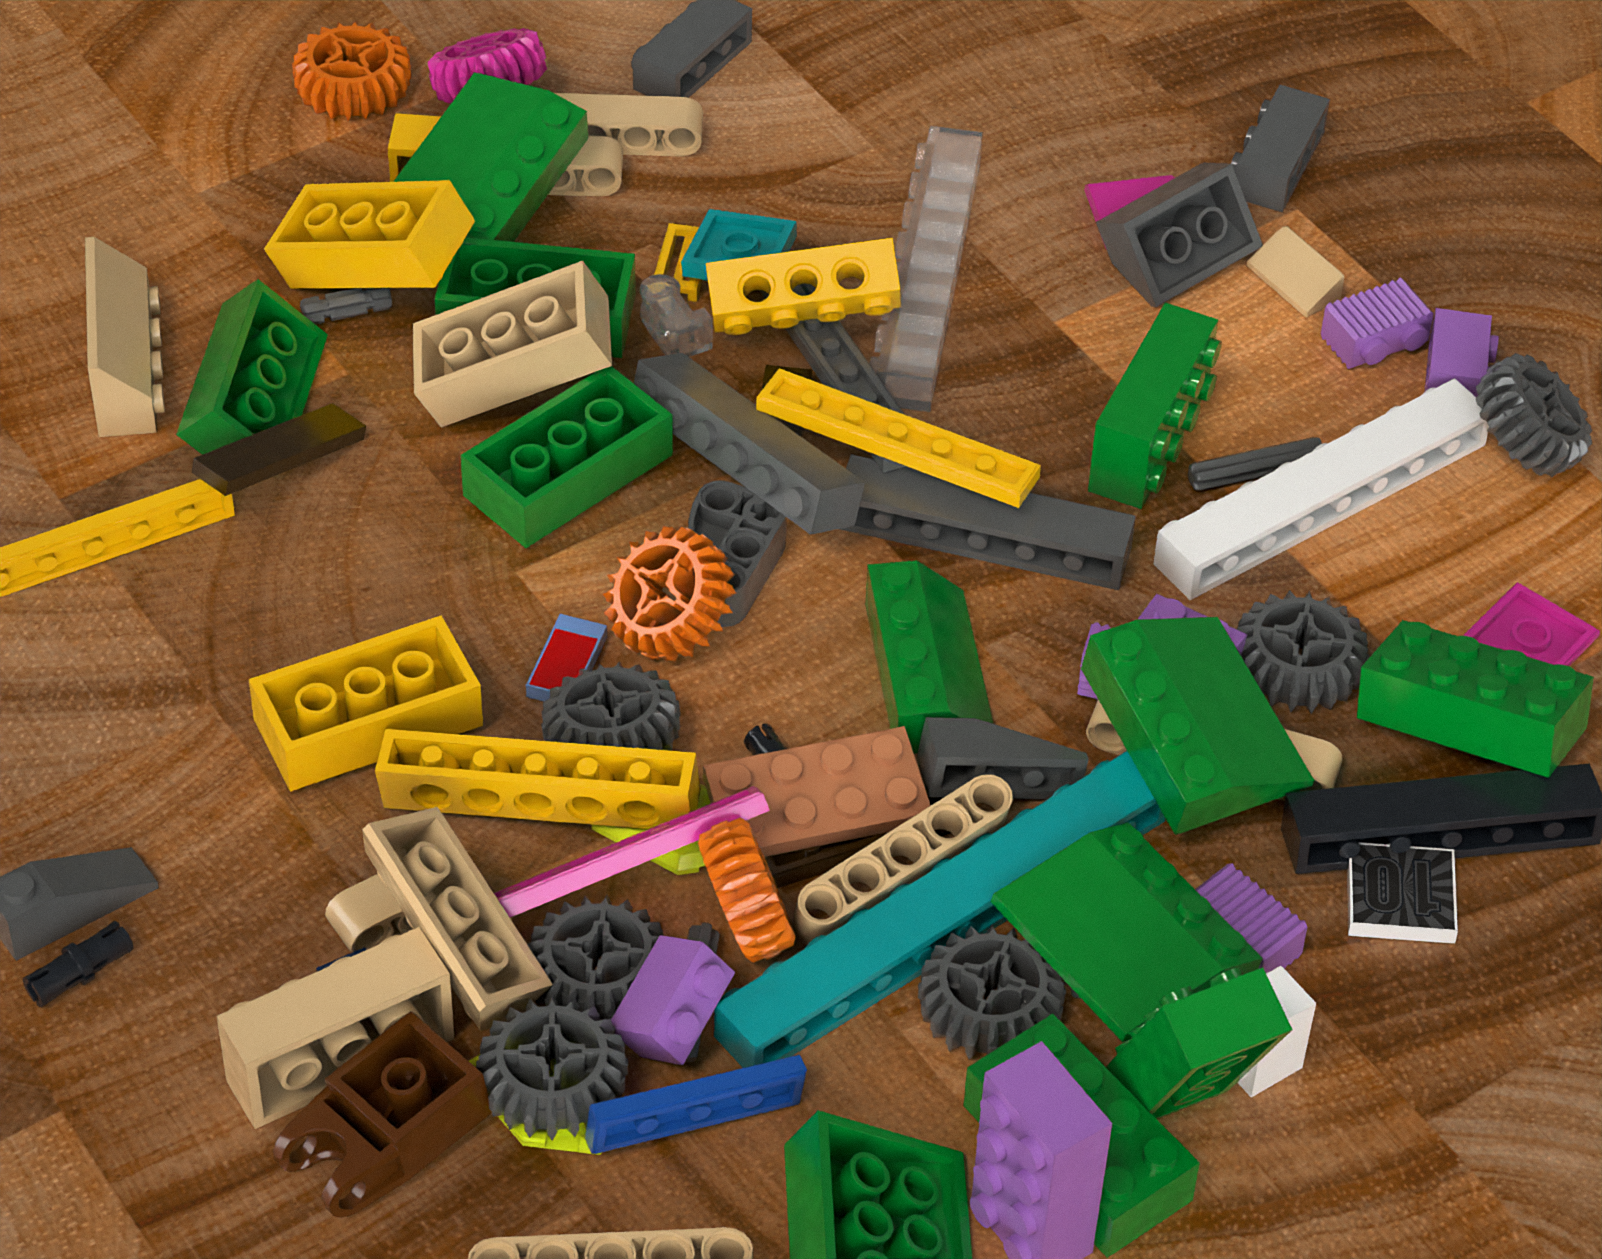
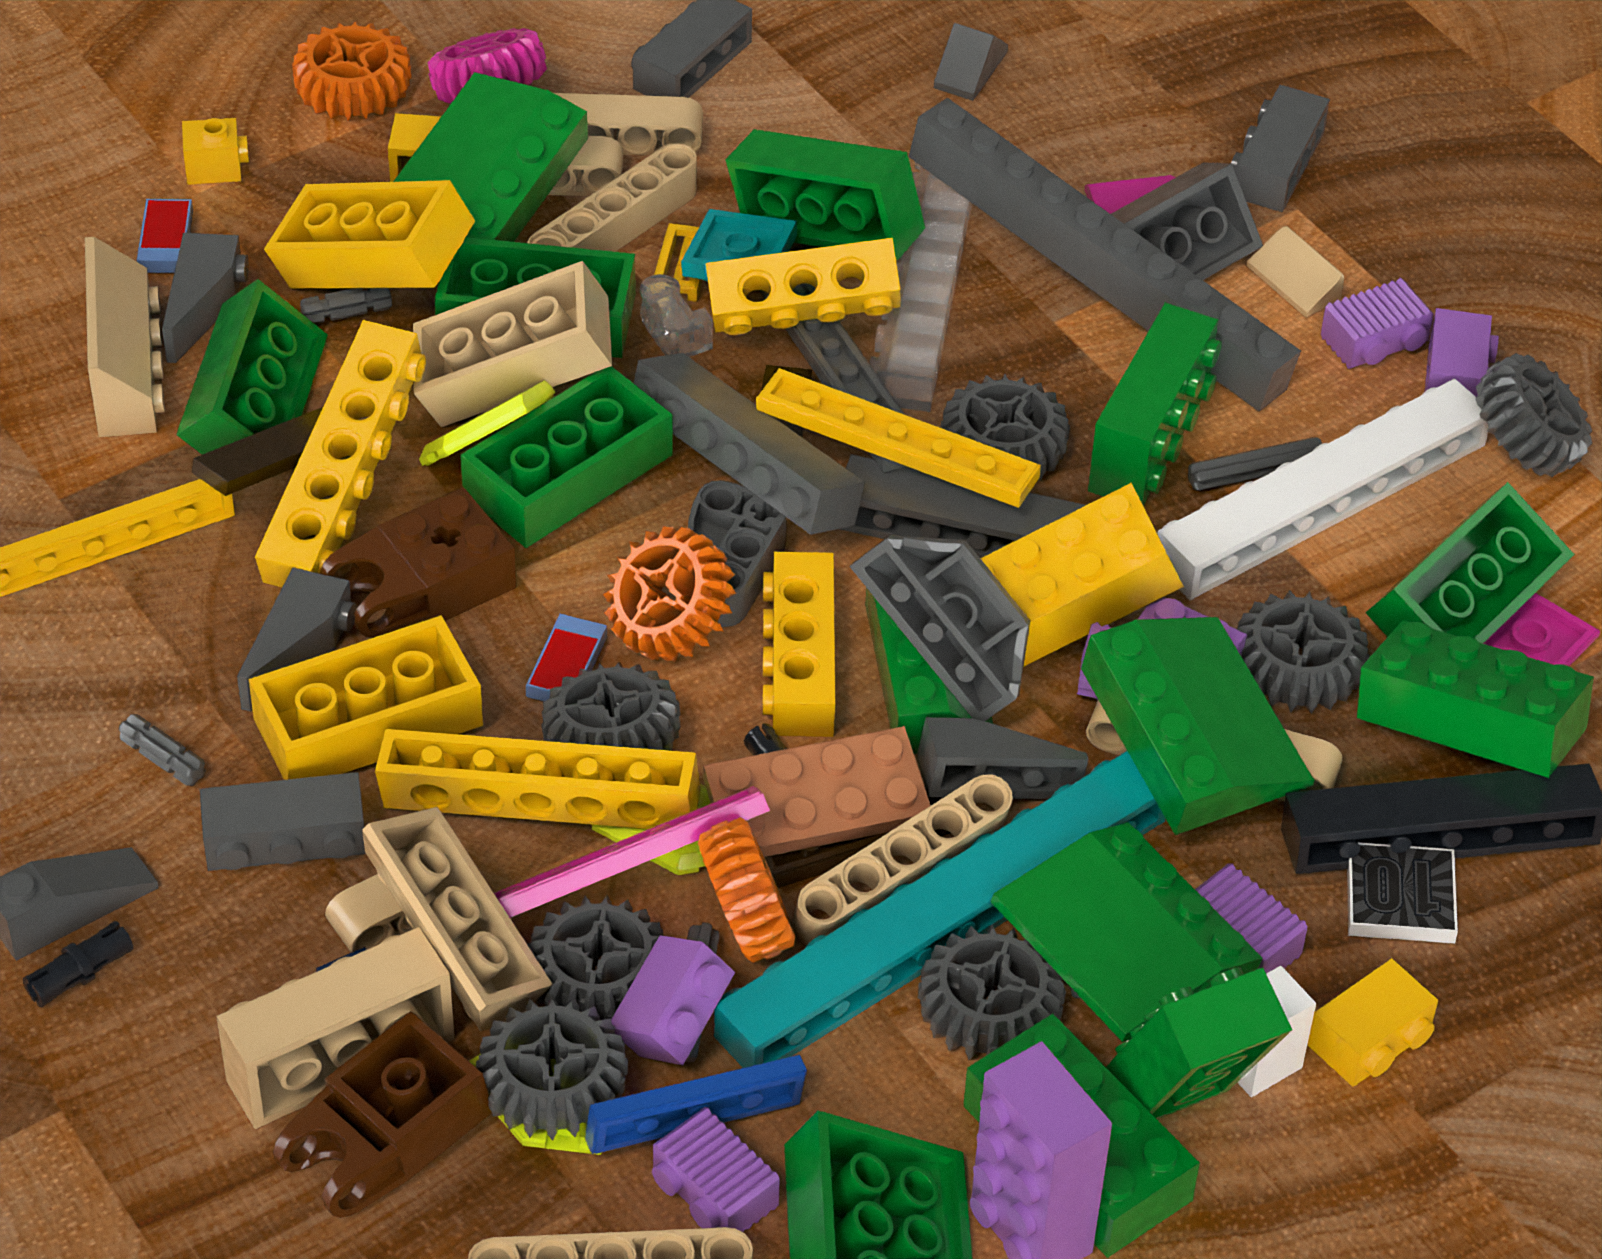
(162, 233): none -> red tile
(162, 749): none -> dark grey axle
(204, 278): none -> dark grey slope
(213, 151): none -> yellow brick
(282, 821): none -> dark grey brick
(301, 625): none -> dark grey slope
(374, 355): none -> yellow brick
(426, 564): none -> reddish brown brick
(486, 423): none -> neon yellow tile
(627, 203): none -> tan beam
(715, 1174): none -> medium lavender brick
(802, 644): none -> yellow brick
(829, 188): none -> green brick
(952, 616): none -> dark grey wedge
(968, 61): none -> dark grey slope
(1011, 419): none -> dark grey gear
(1085, 570): none -> yellow brick
(1095, 246): none -> dark grey brick
(1373, 1023): none -> yellow brick
(1477, 571): none -> green slope

